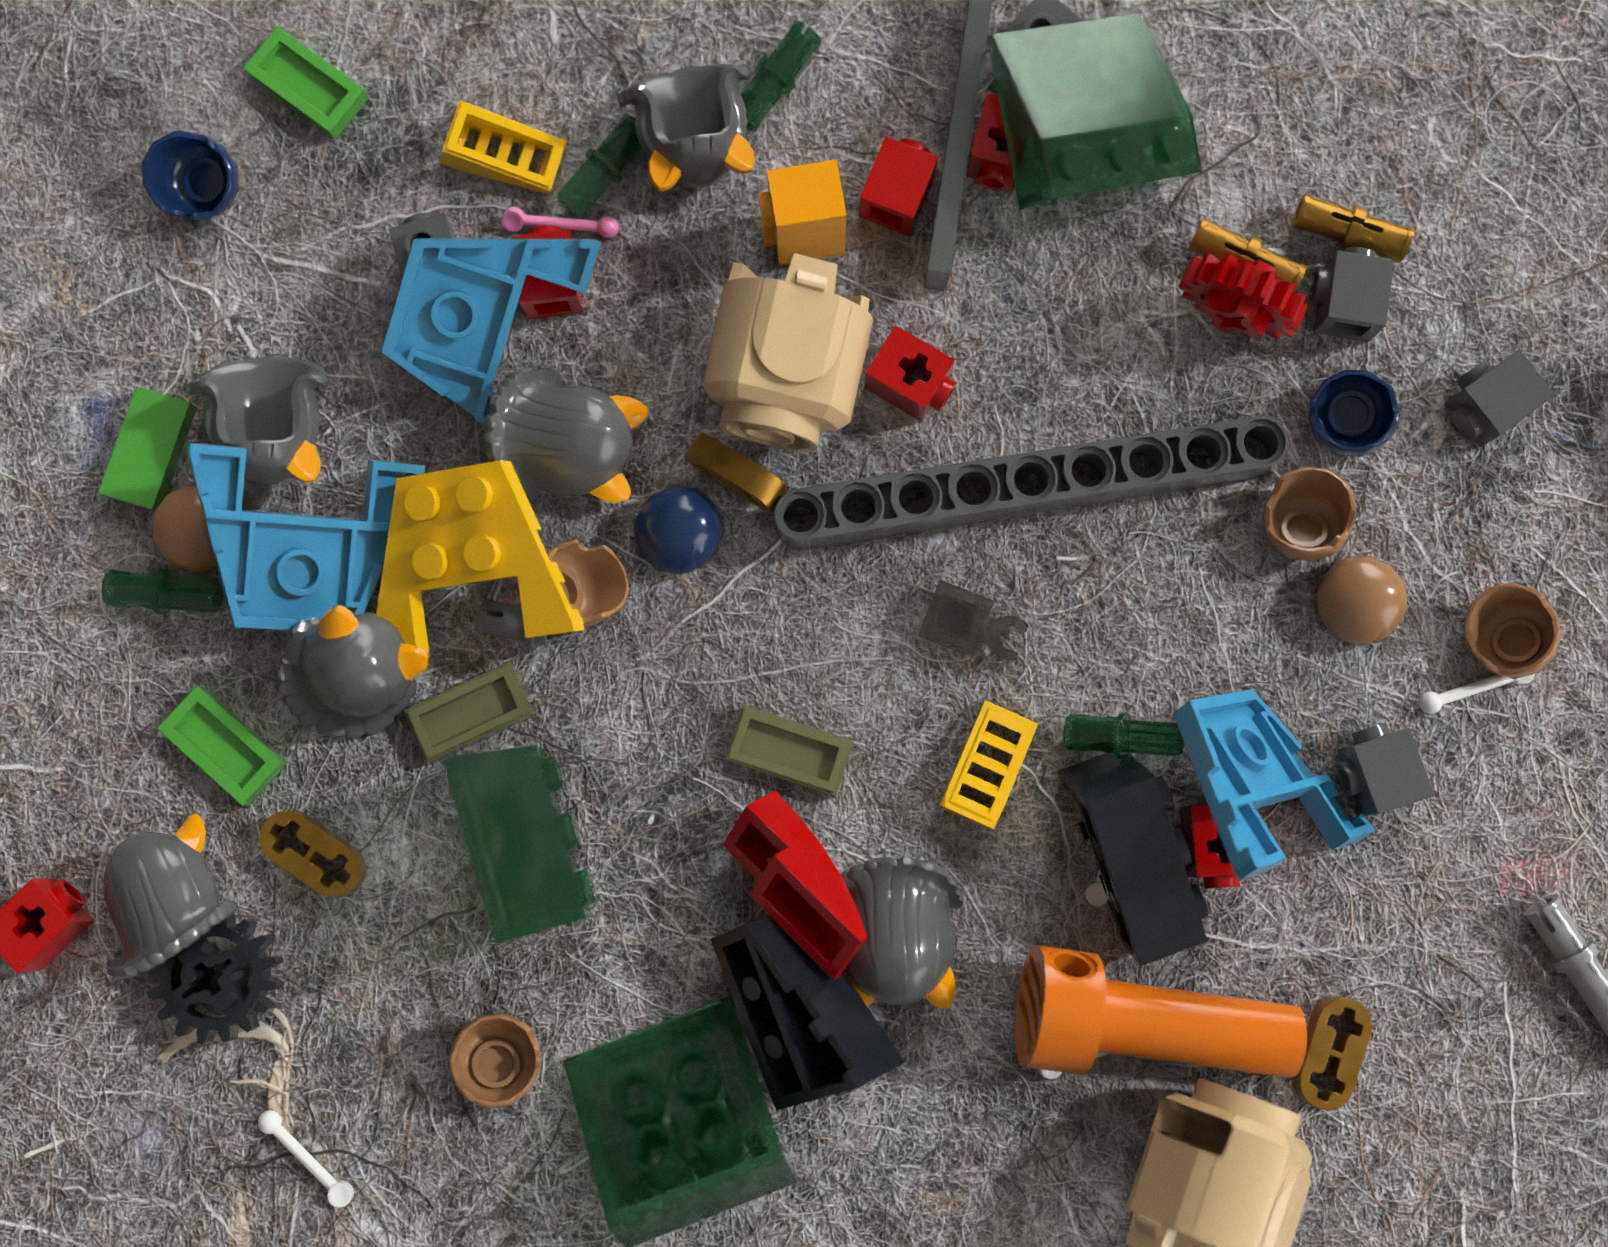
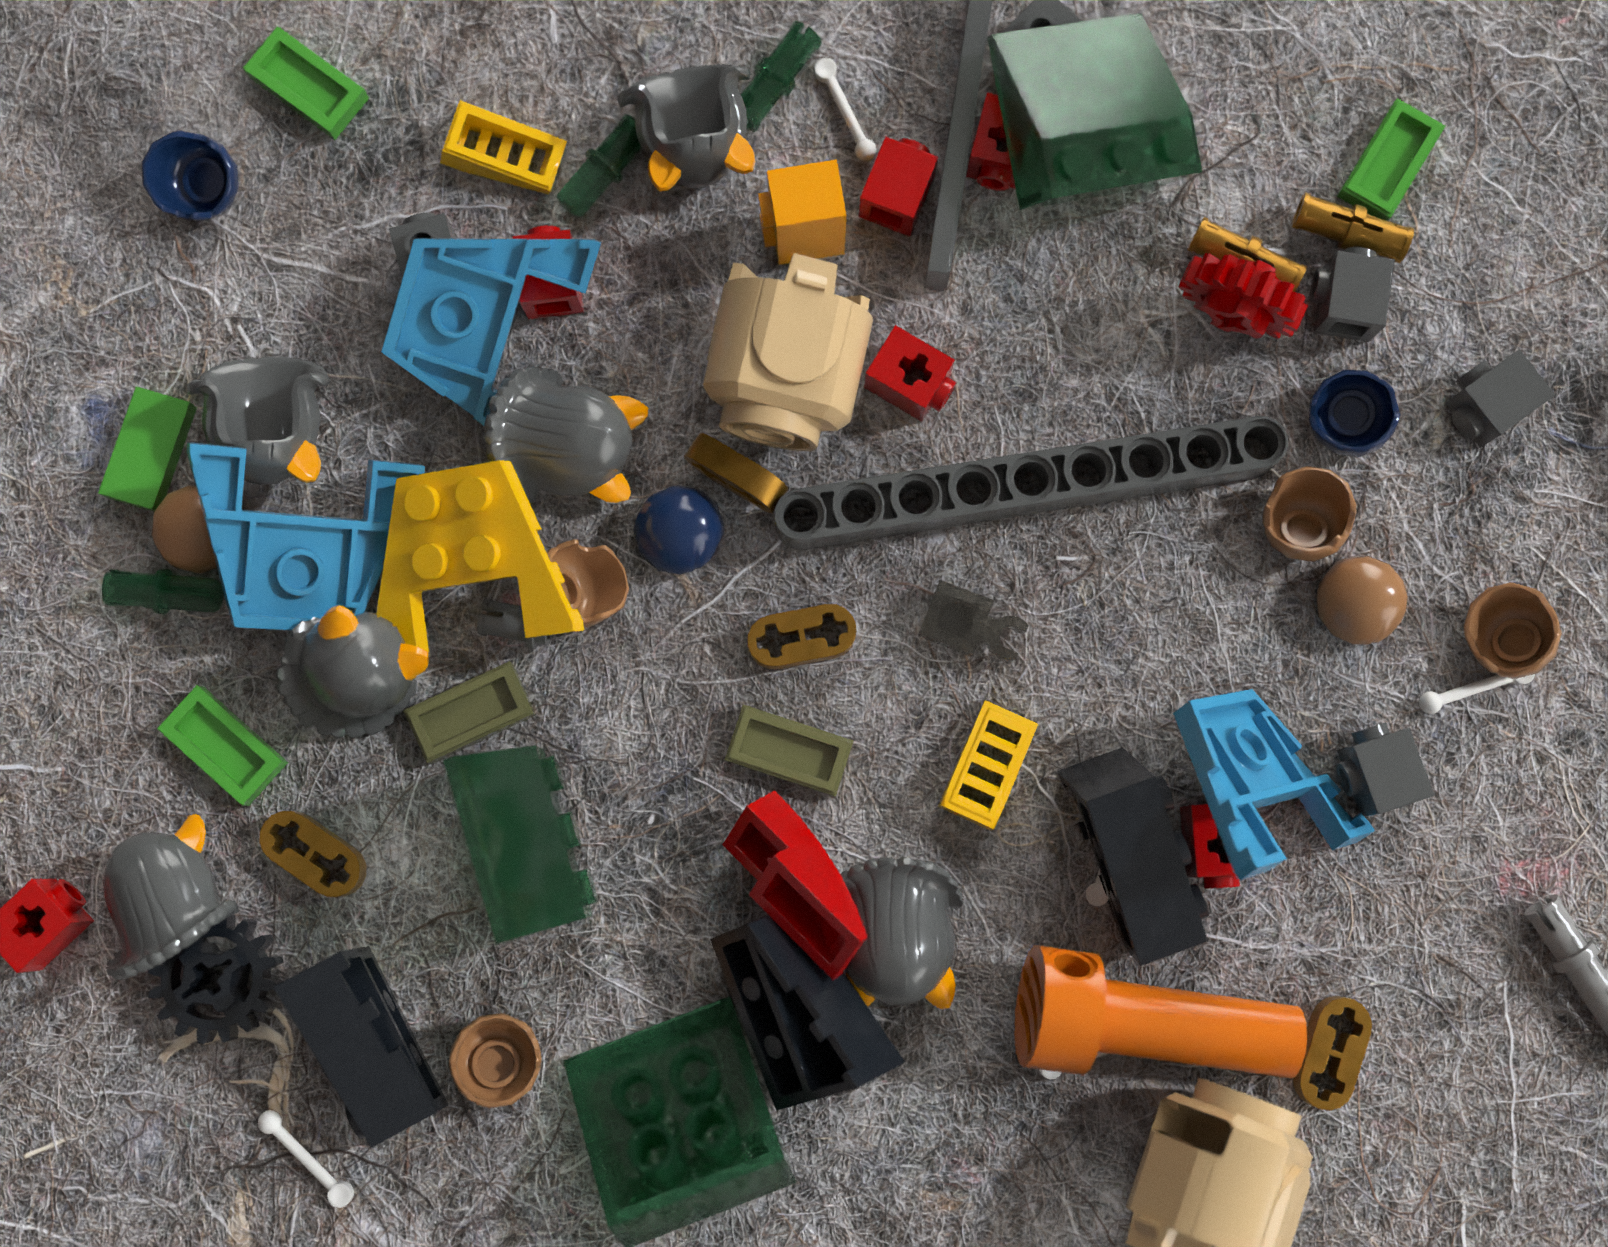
(363, 1043): none -> black wedge
(514, 219): bright pink hinge -> none
(798, 622): none -> pearl gold beam
(826, 73): none -> white hinge
(1121, 735): clear green axle -> none
(1391, 160): none -> bright green tile

